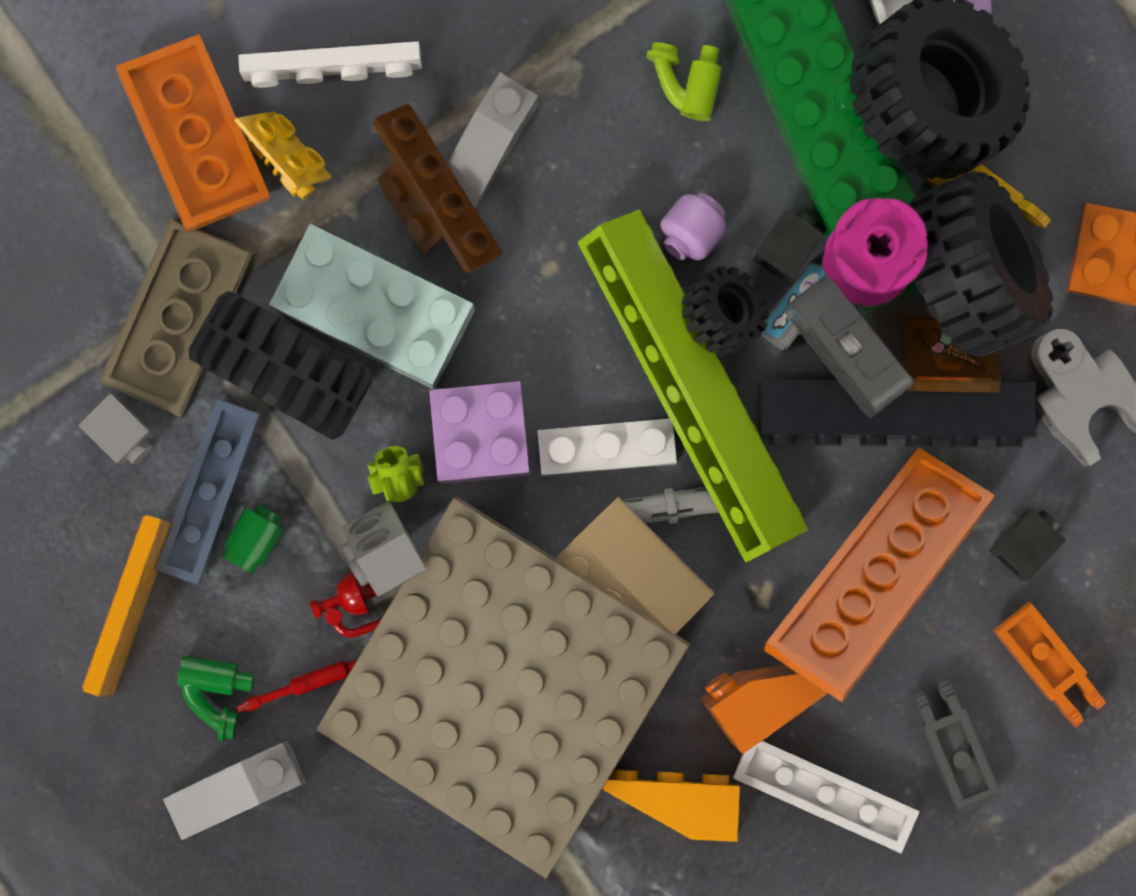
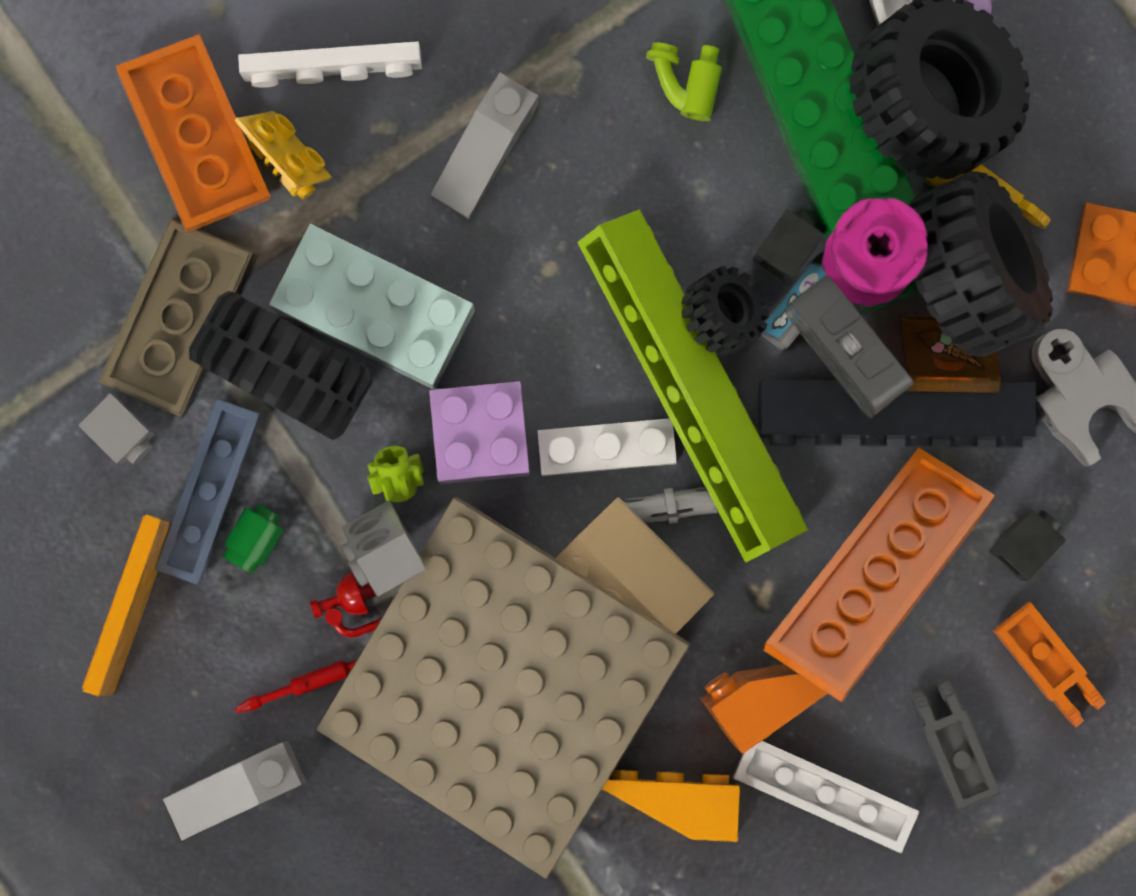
(217, 677): green plant -> none
(429, 193): reddish brown bracket -> none
(693, 226): lavender head -> none

